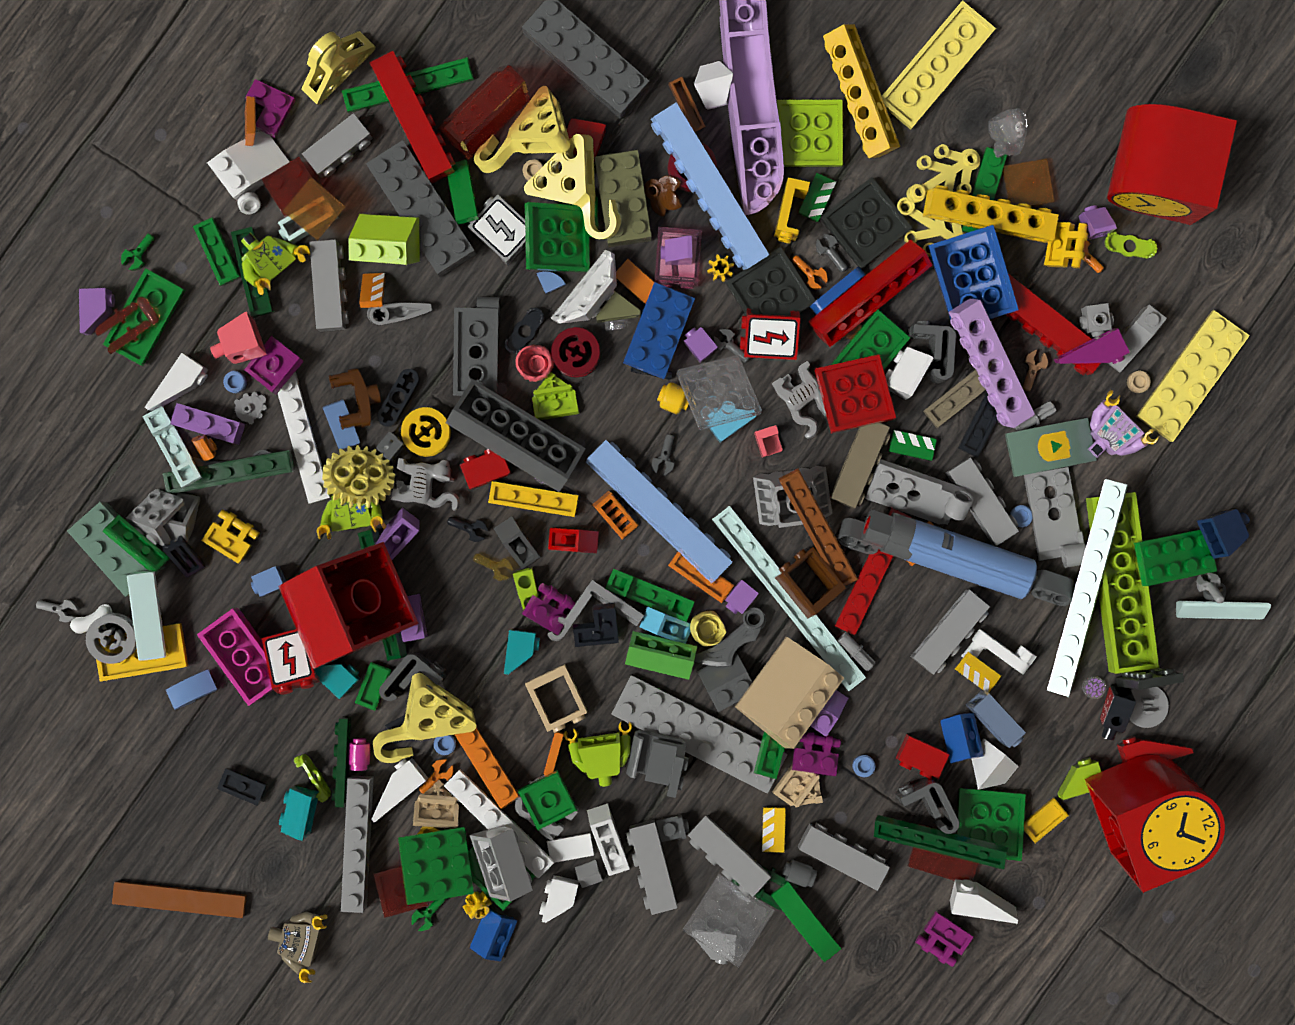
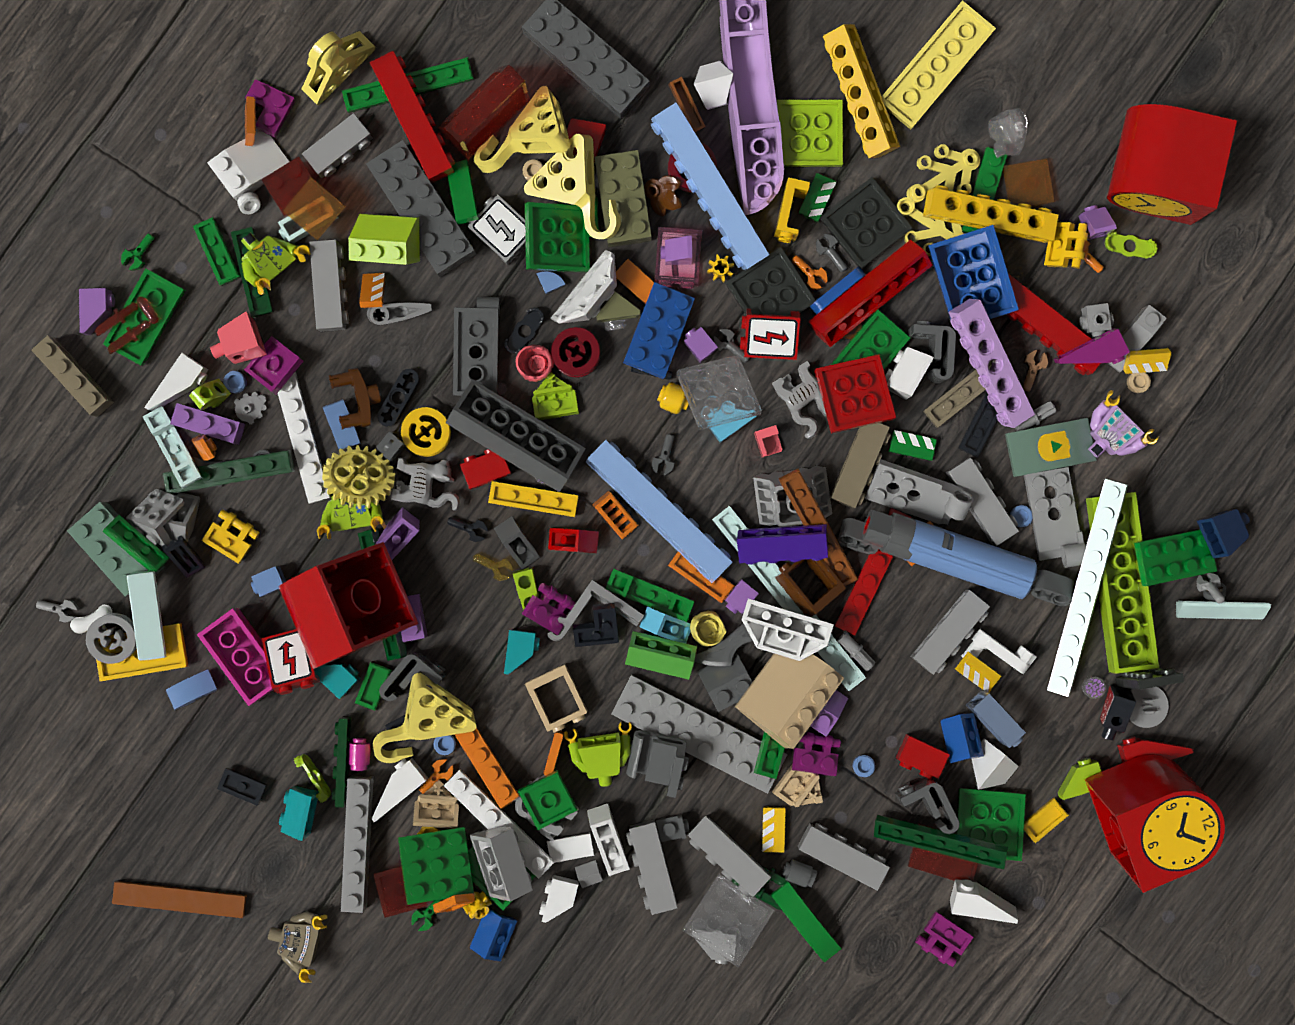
(72, 376): none -> dark tan brick
(207, 395): none -> lime leg
(453, 903): none -> orange tile
(782, 544): none -> dark purple brick
(785, 631): none -> white wedge
(1147, 361): none -> yellow tile
(1192, 376): light yellow plate -> none

